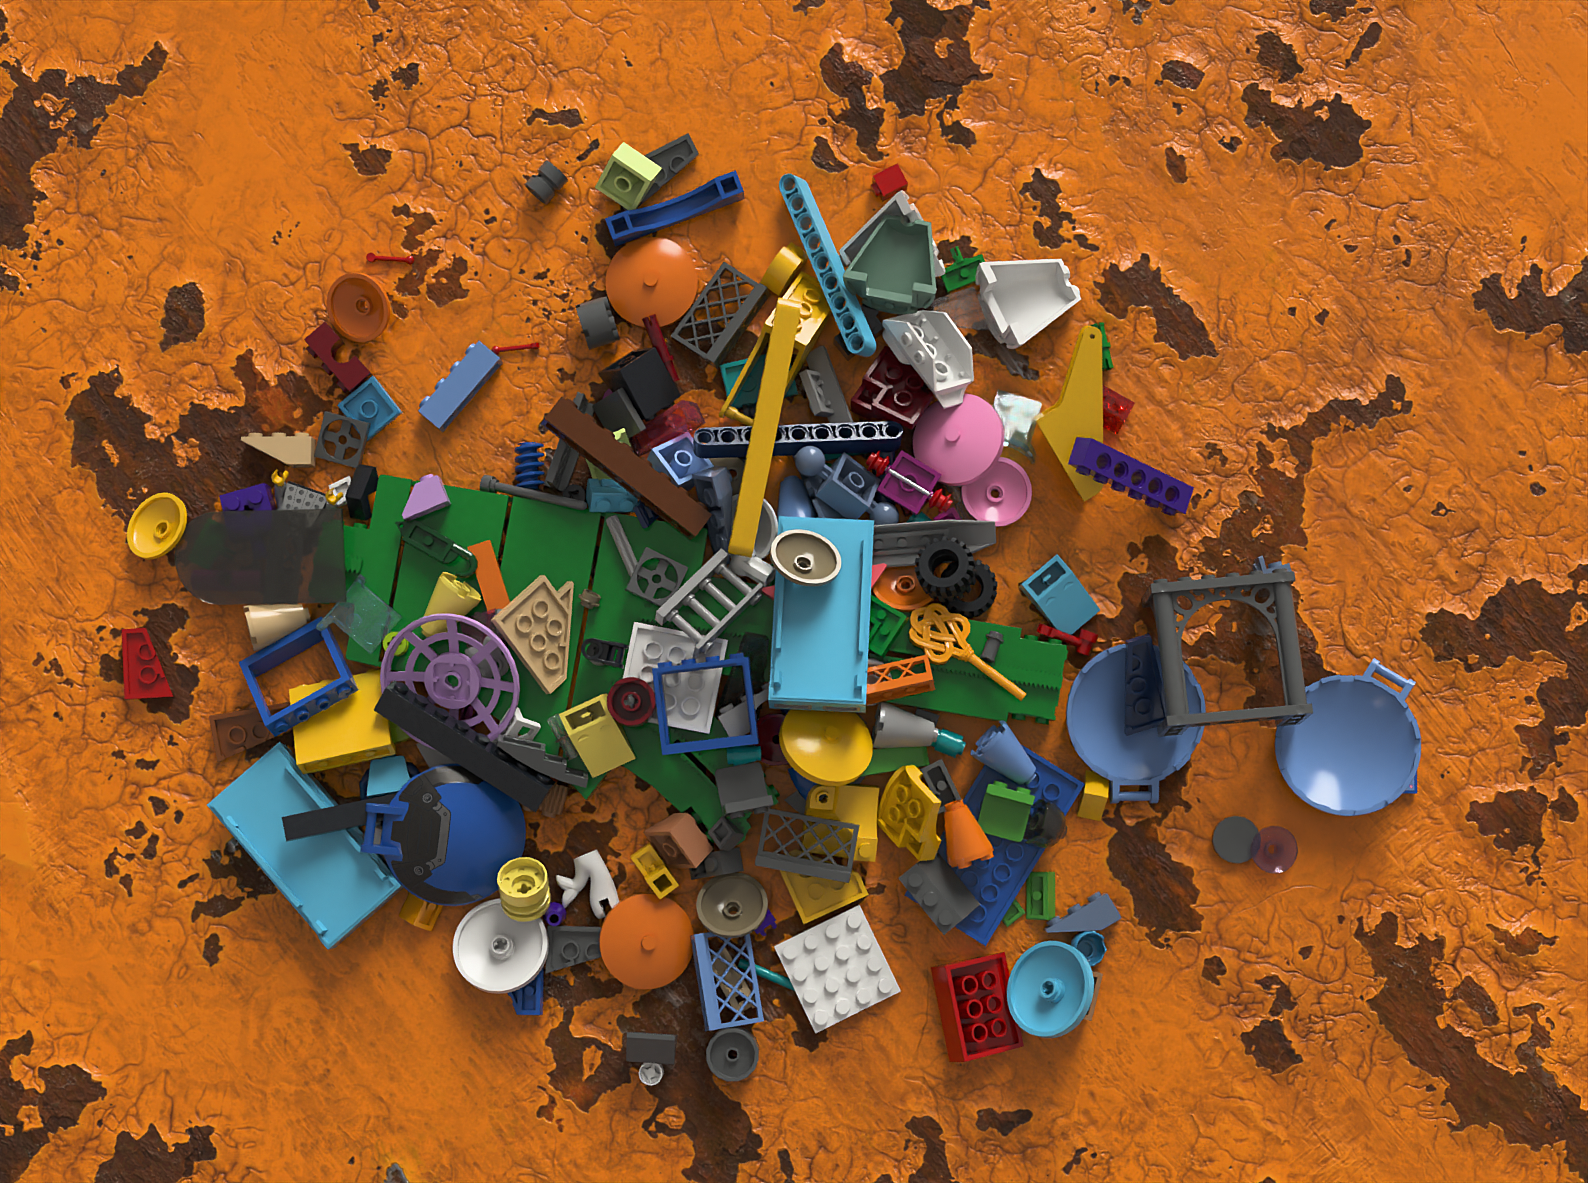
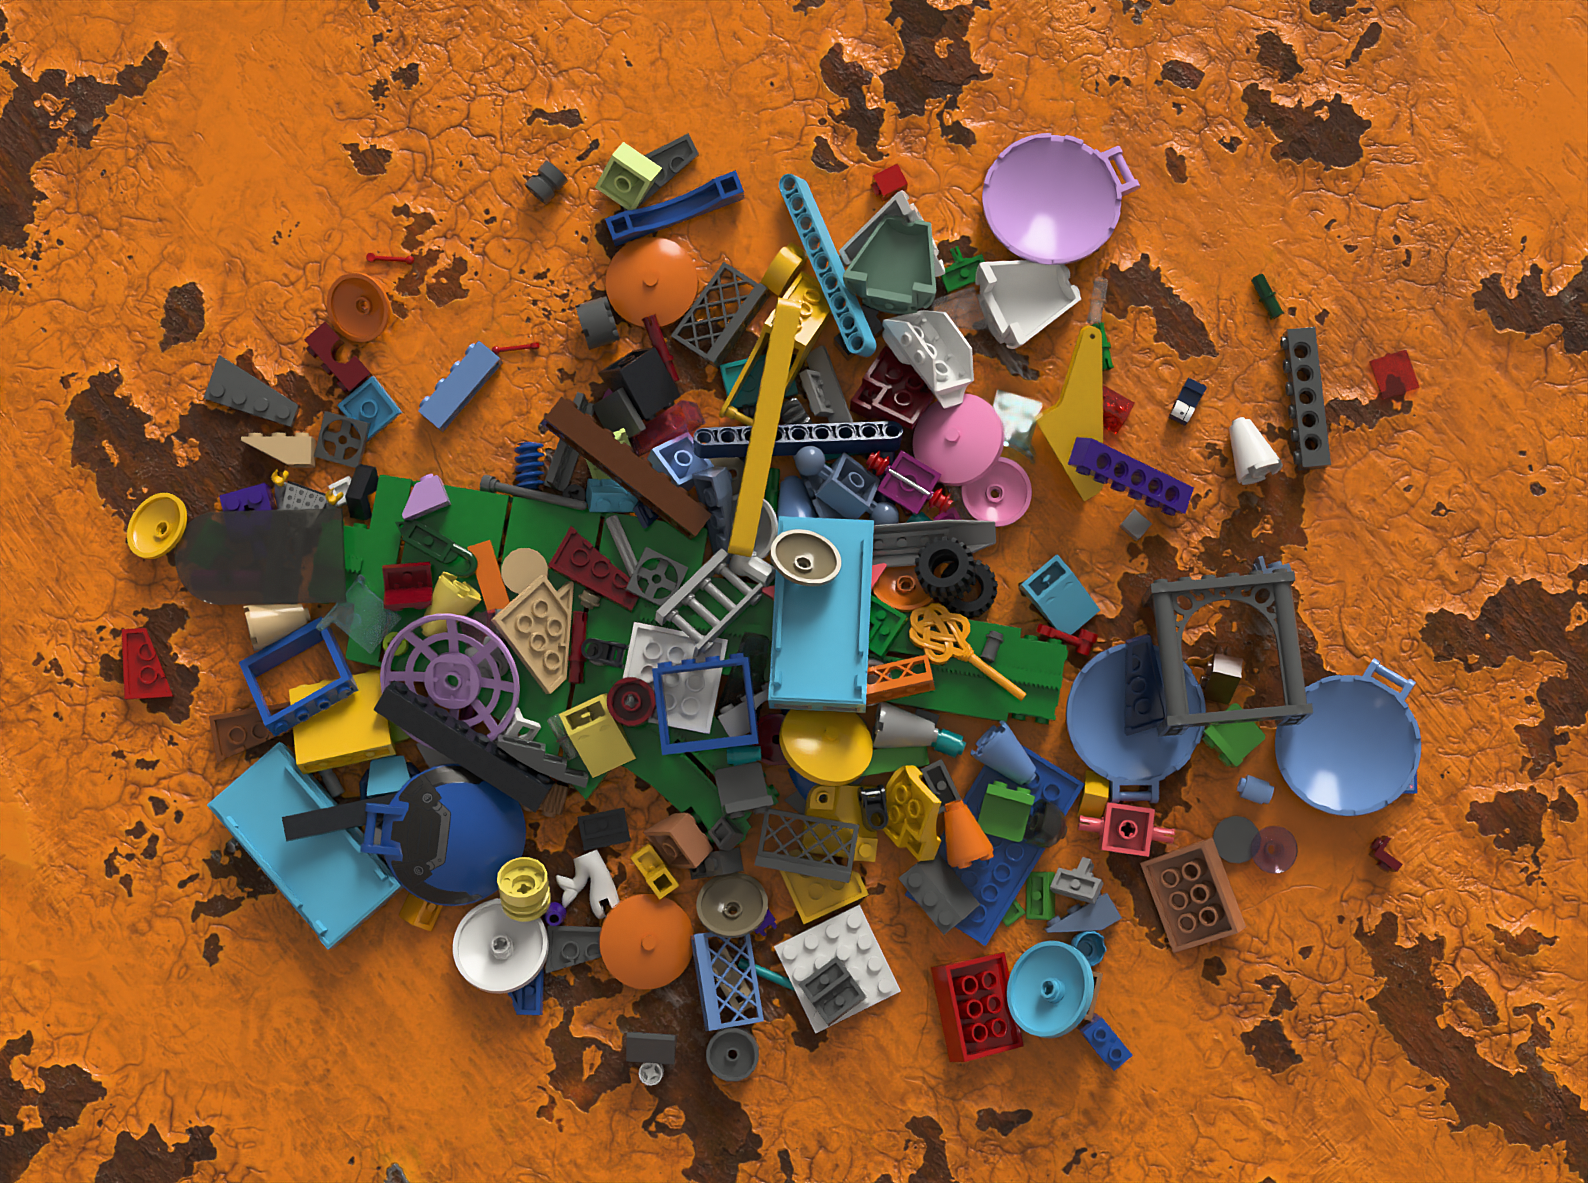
(245, 393): none -> dark grey wing
(331, 782): none -> light grey piece
(407, 586): none -> dark red bracket
(522, 568): none -> tan tile
(576, 657): none -> dark red pin
(589, 568): none -> dark red wing
(604, 829): none -> black plate
(772, 488): none -> green axle
(794, 413): none -> dark grey gear
(832, 991): none -> dark grey slope
(873, 805): none -> black piece
(1055, 197): none -> lavender dish
(1078, 883): none -> light grey hinge
(1097, 300): none -> clear axle
(1104, 1042): none -> blue window
(1135, 525): none -> light grey slope
(1138, 819): none -> coral brick
(1187, 401): none -> dark blue leg
(1193, 895): none -> nougat slope
(1221, 676): none -> reddish brown brick
(1233, 740): none -> bright green bracket
(1251, 452): none -> white cone
(1255, 789): none -> light blue brick
(1267, 296): none -> dark green axle
(1306, 341): none -> dark grey brick
(1385, 861): none -> dark red bracket
(1394, 374): none -> clear red piece

